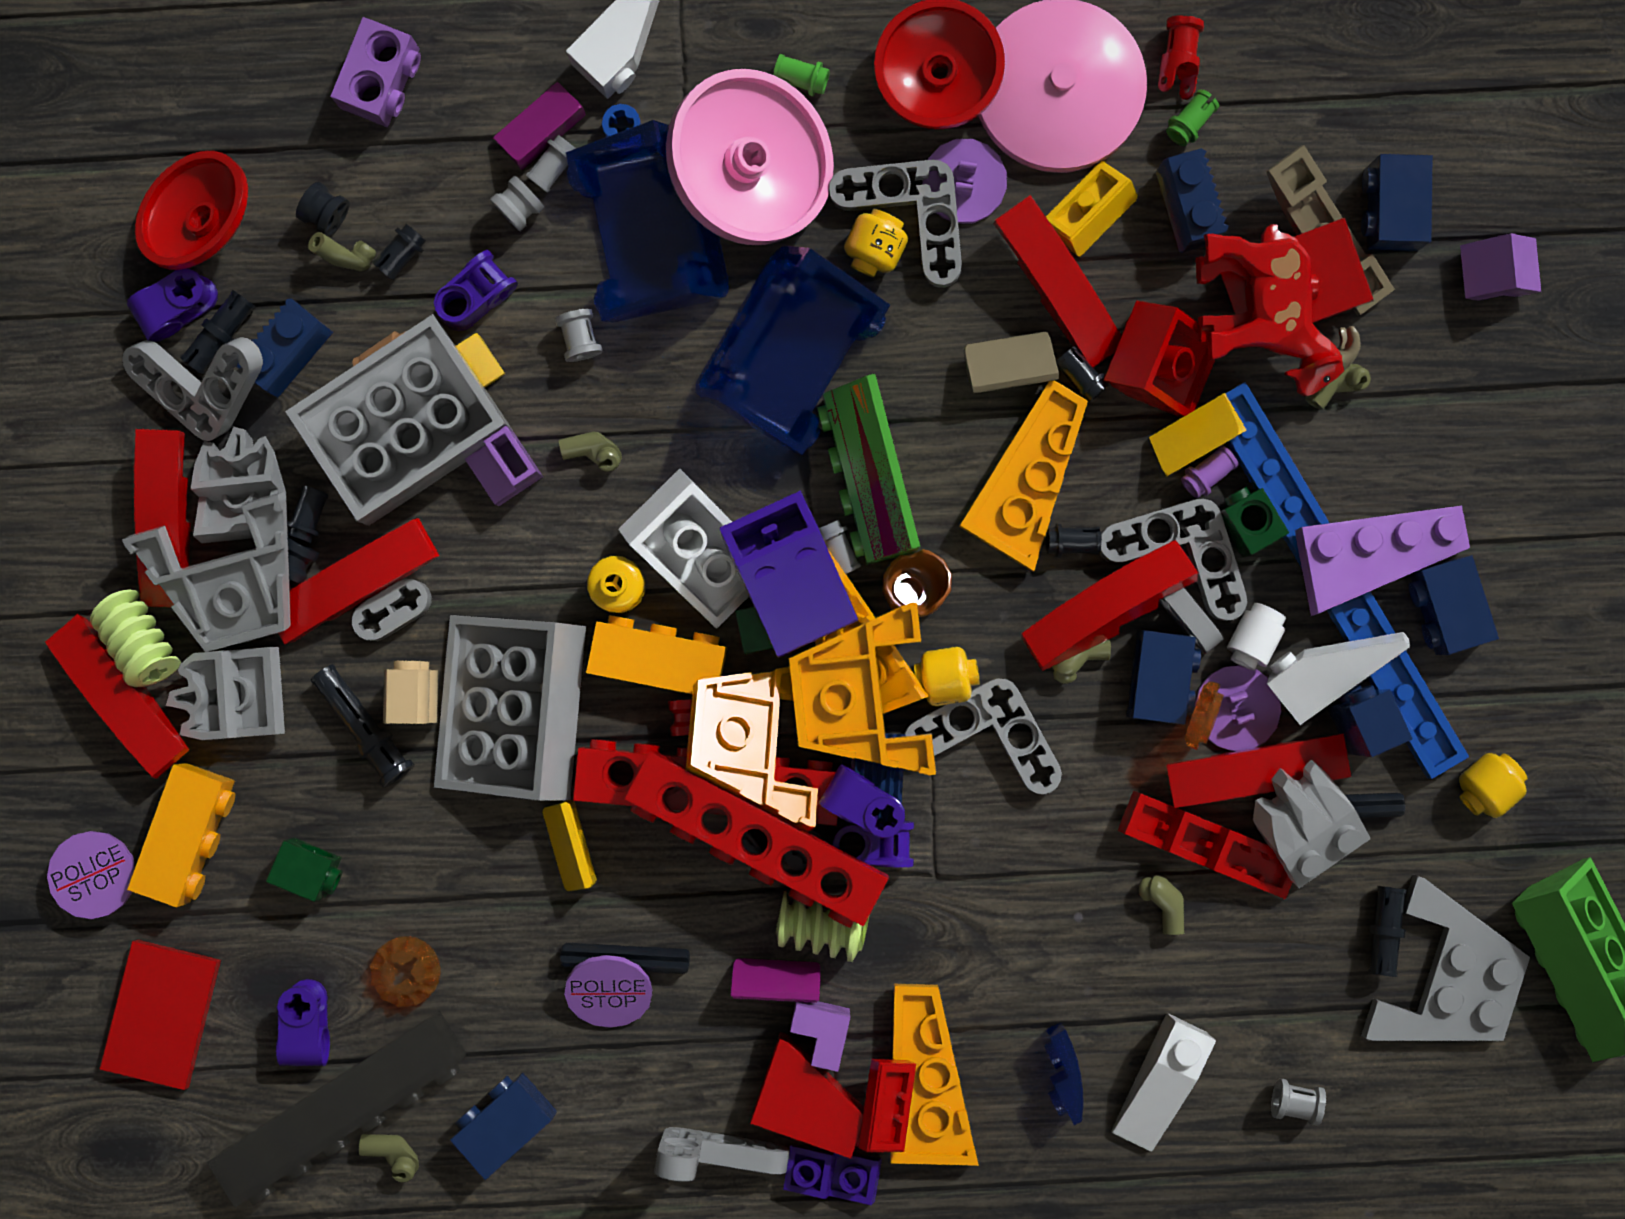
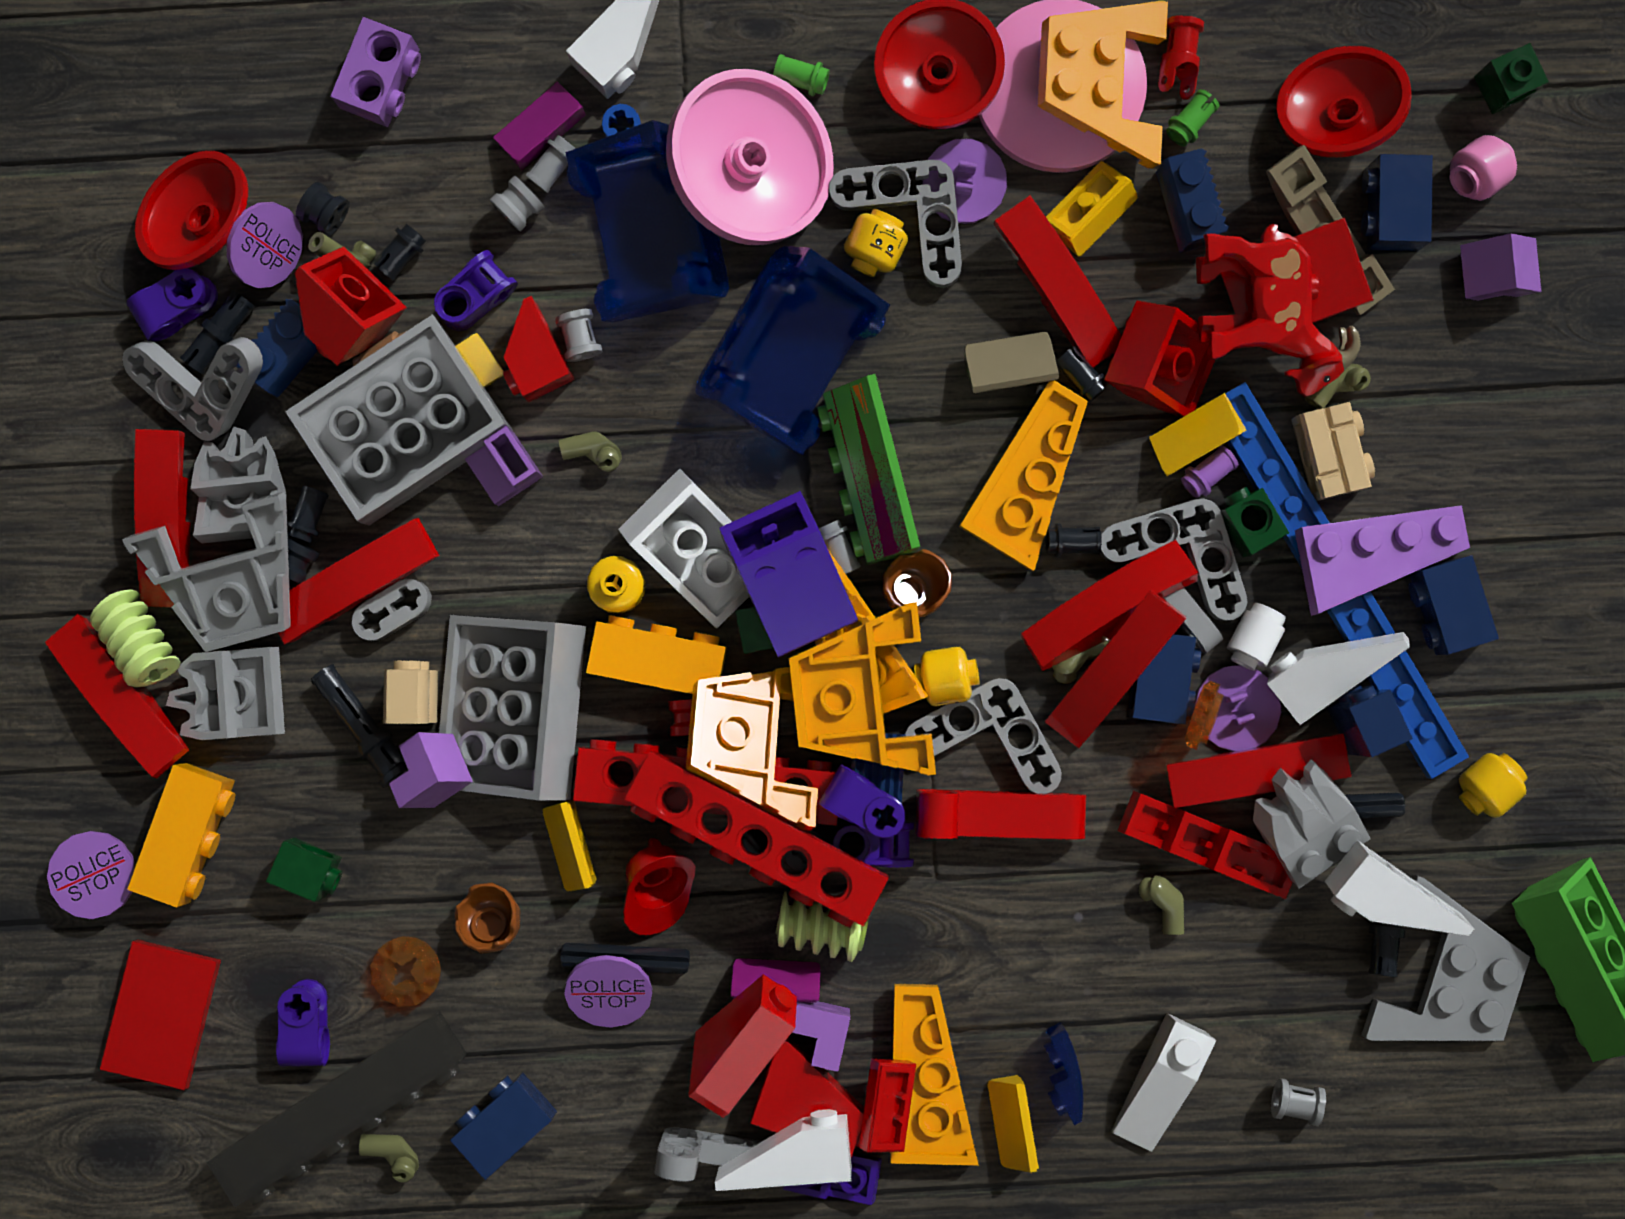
(264, 244): none -> medium lavender piece
(344, 305): none -> red slope
(433, 771): none -> medium lavender piece
(487, 918): none -> dark orange hair
(534, 355): none -> red slope
(657, 888): none -> red piece
(740, 1043): none -> red slope
(801, 1154): none -> white slope
(999, 814): none -> red beam
(1012, 1123): none -> yellow slope
(1085, 73): none -> light orange wing
(1115, 668): none -> red slope
(1333, 451): none -> tan brick
(1342, 85): none -> red dish
(1386, 895): none -> white slope
(1483, 168): none -> bright pink head
(1511, 78): none -> dark green brick

